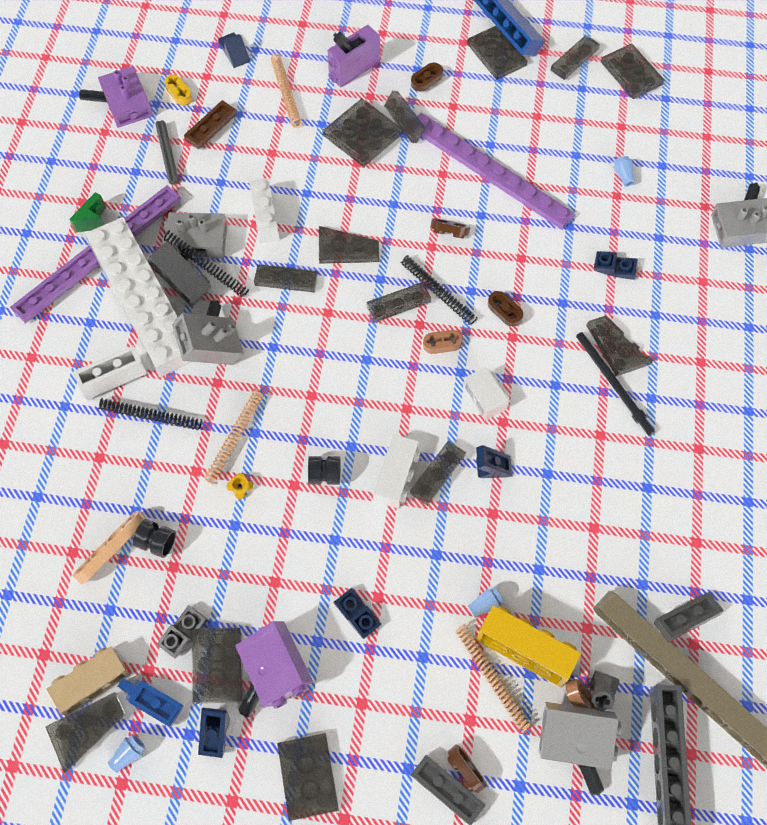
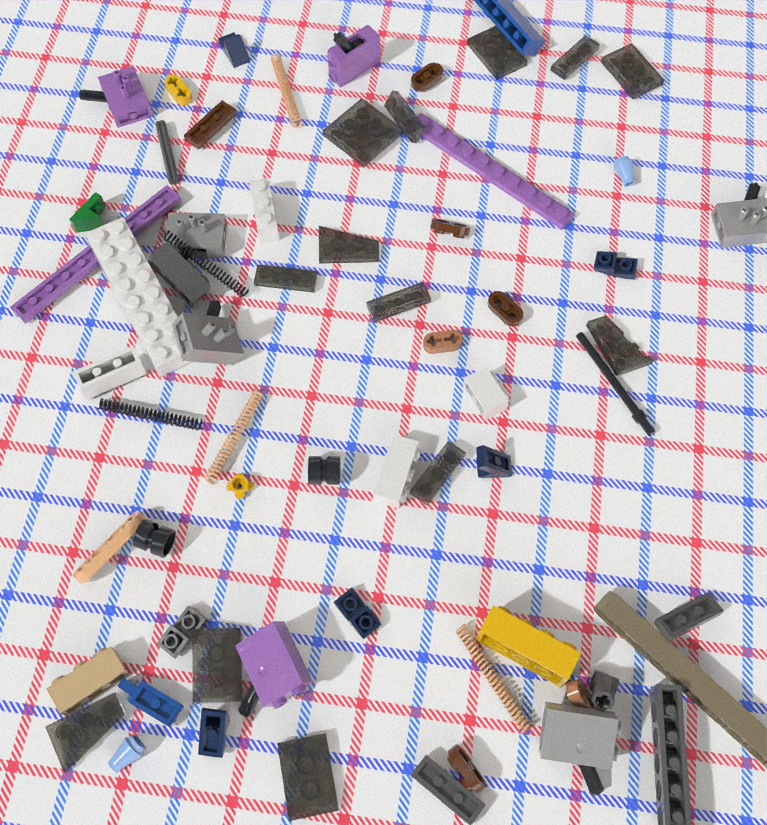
(428, 278): black piece -> none
(485, 602): light blue cone -> none

